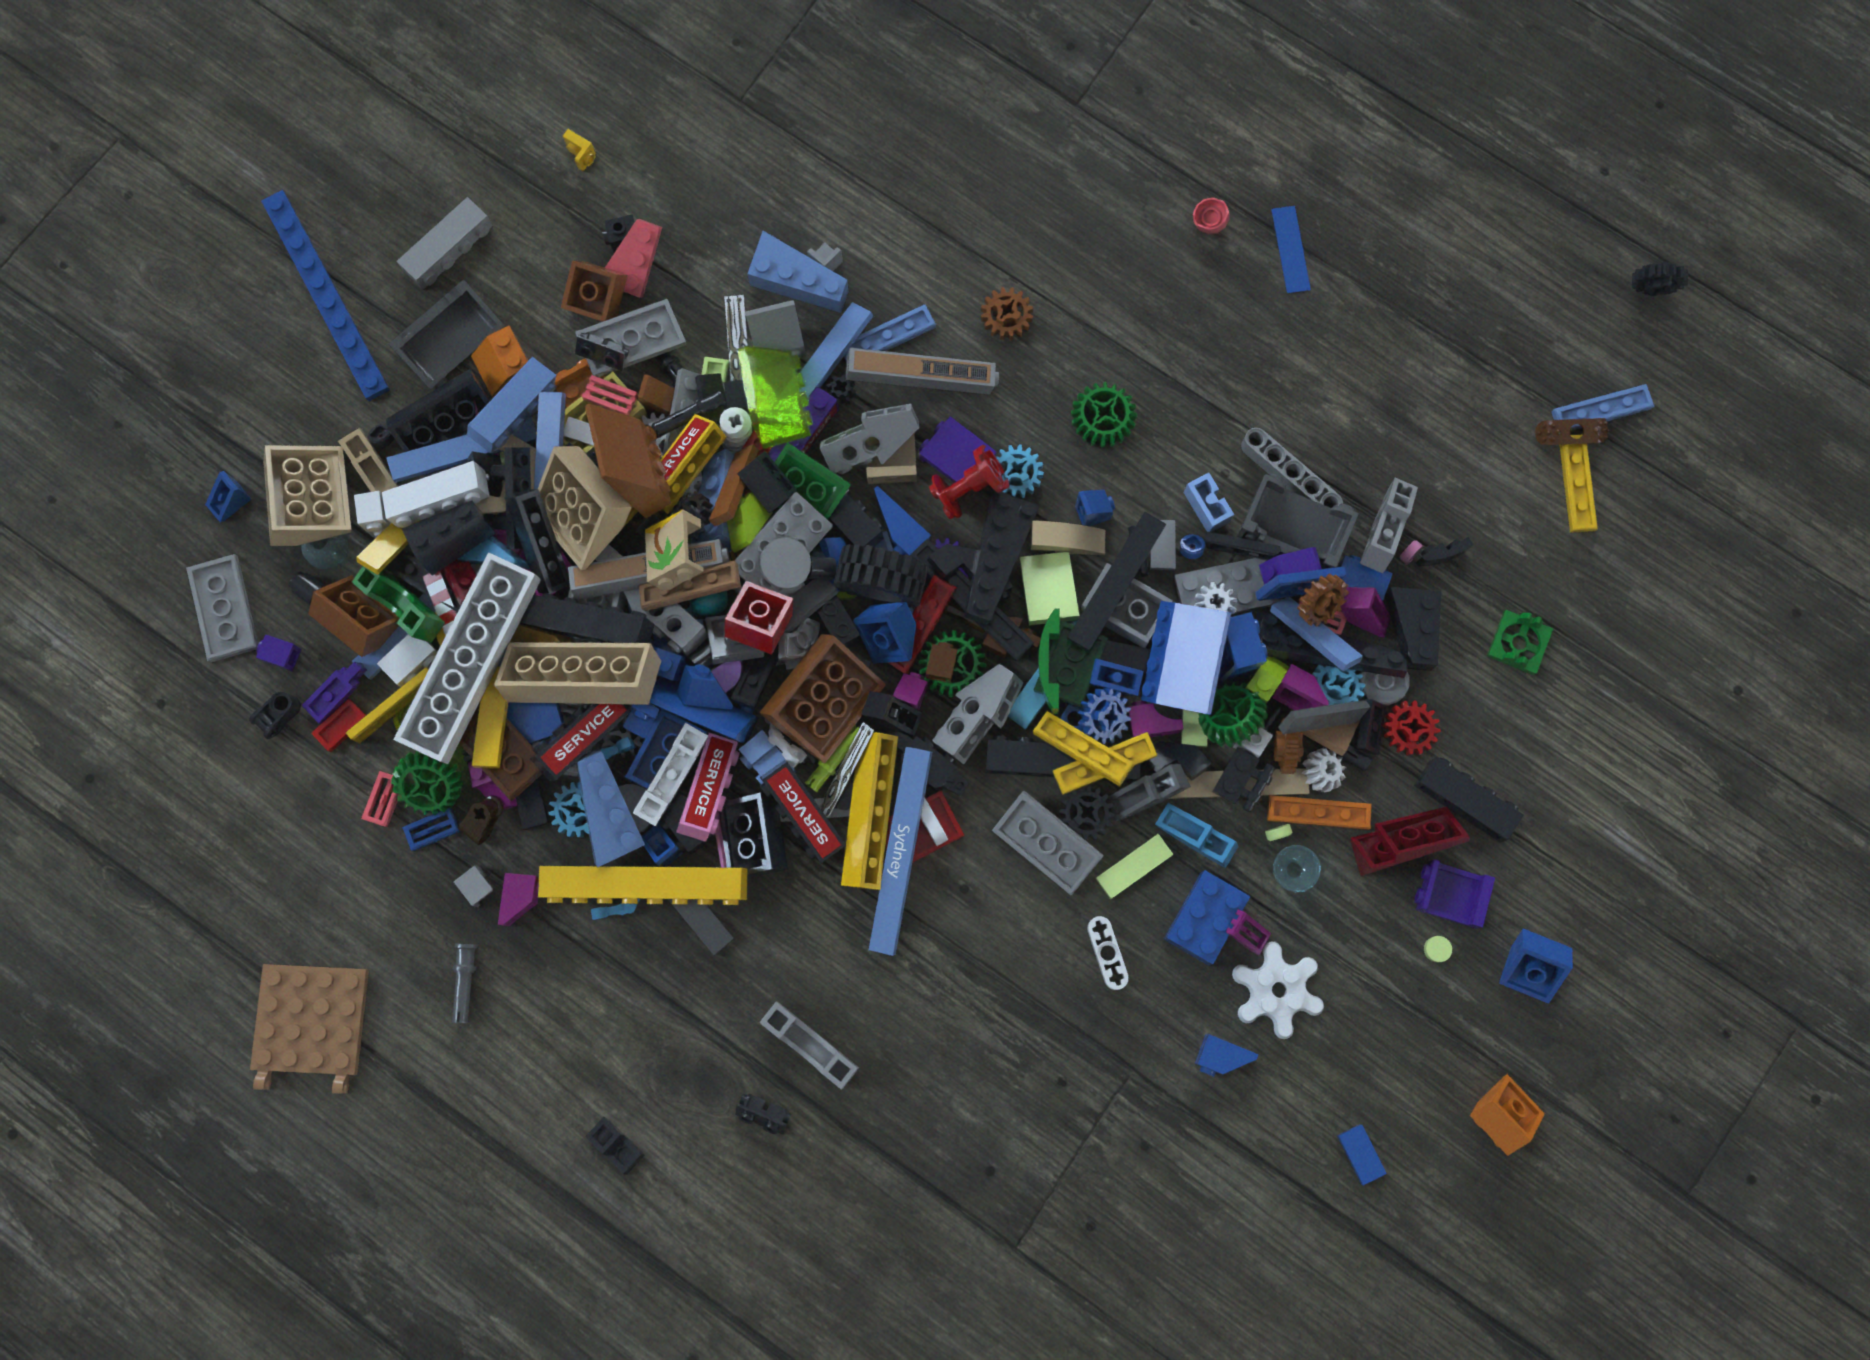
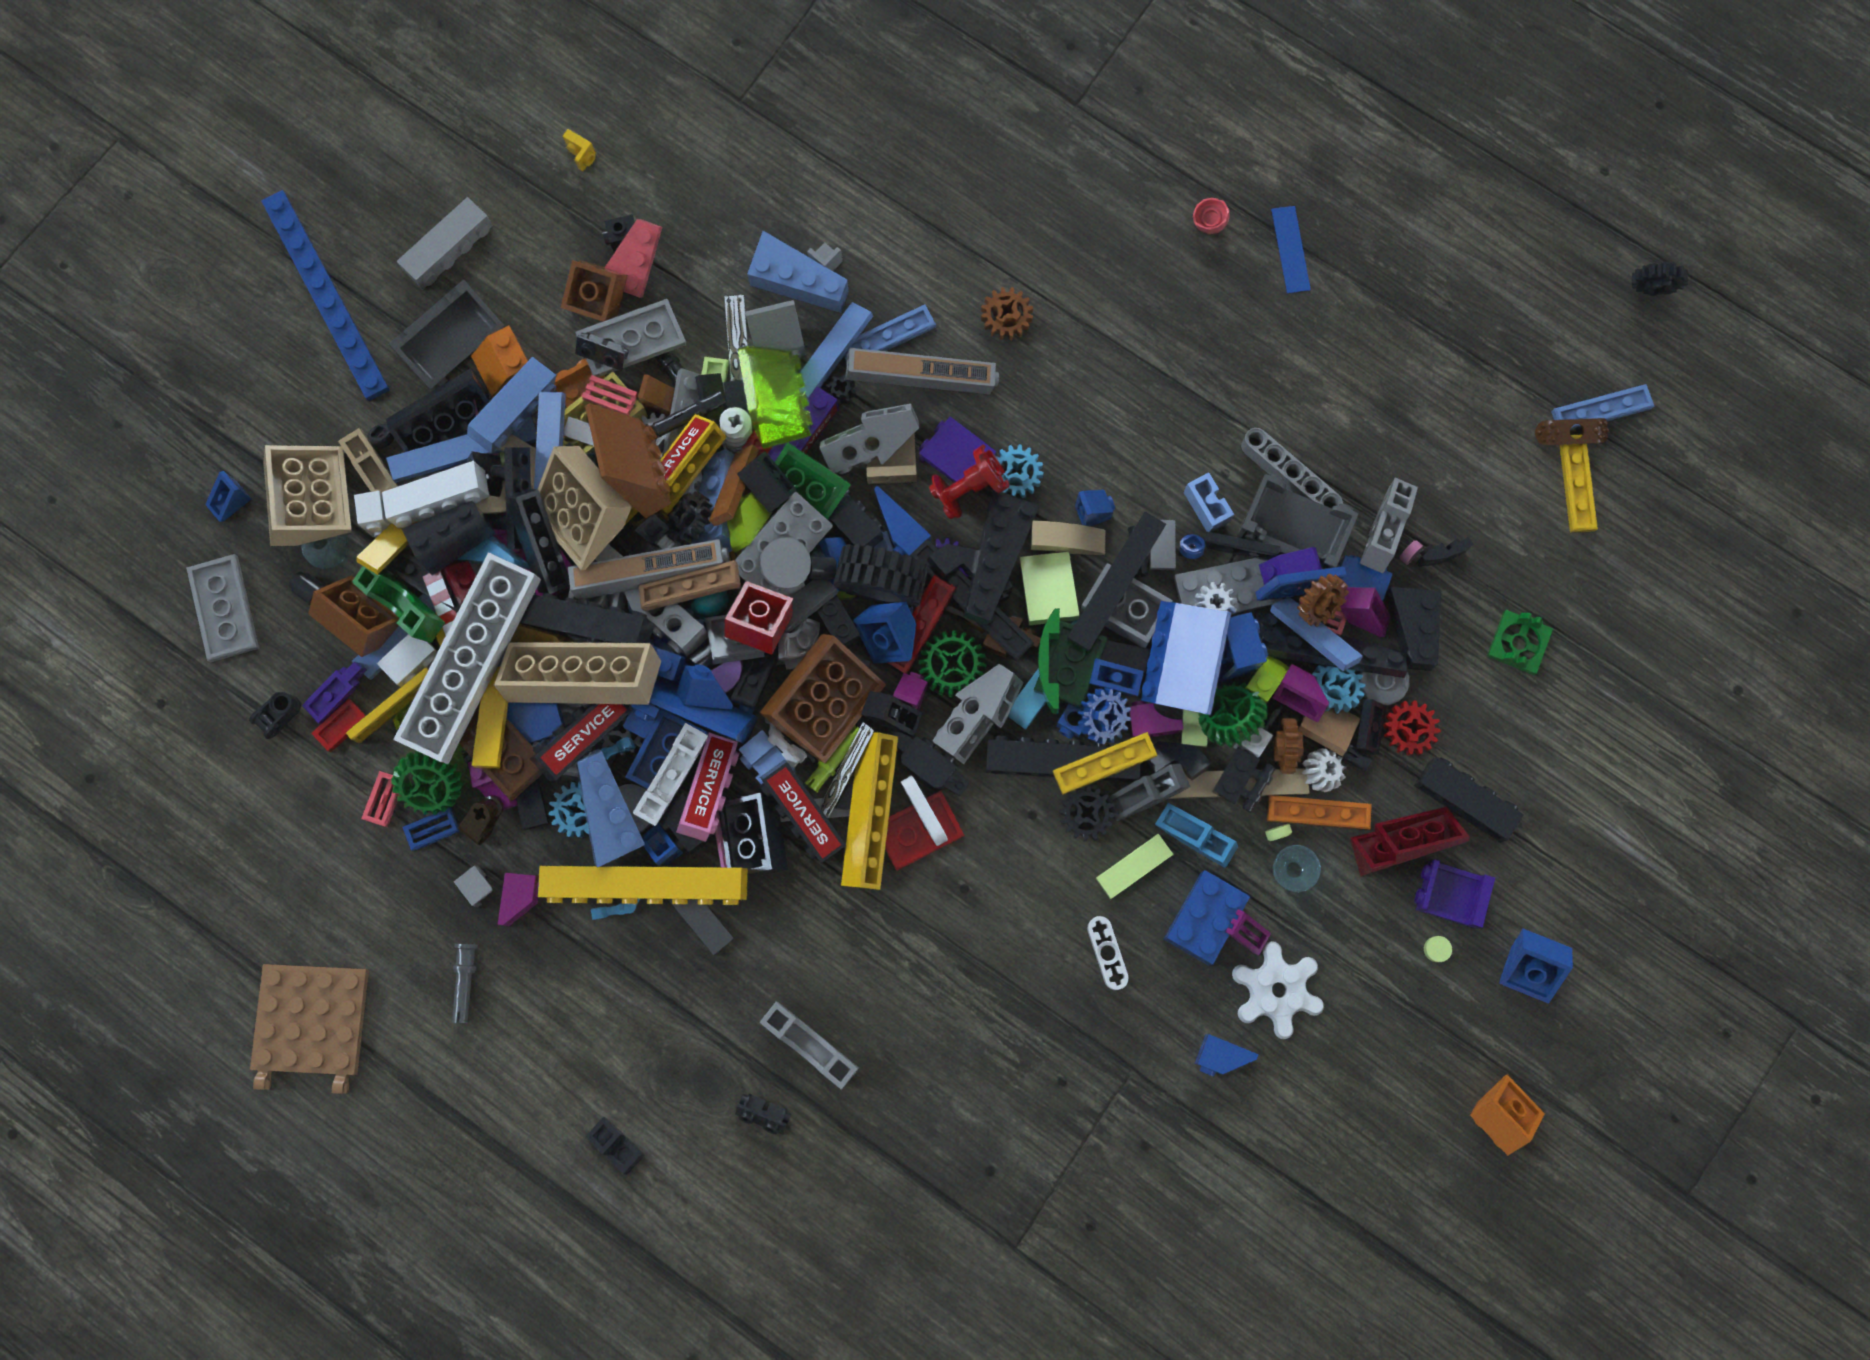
(278, 652): dark purple brick -> none
(668, 551): tan panel -> none
(900, 850): medium blue tile -> none
(941, 662): reddish brown brick -> none
(1047, 842): light grey tile -> none
(1083, 748): yellow tile -> none
(1089, 401): green gear -> none
(1324, 717): dark grey tile -> none
(1361, 1154): blue tile -> none

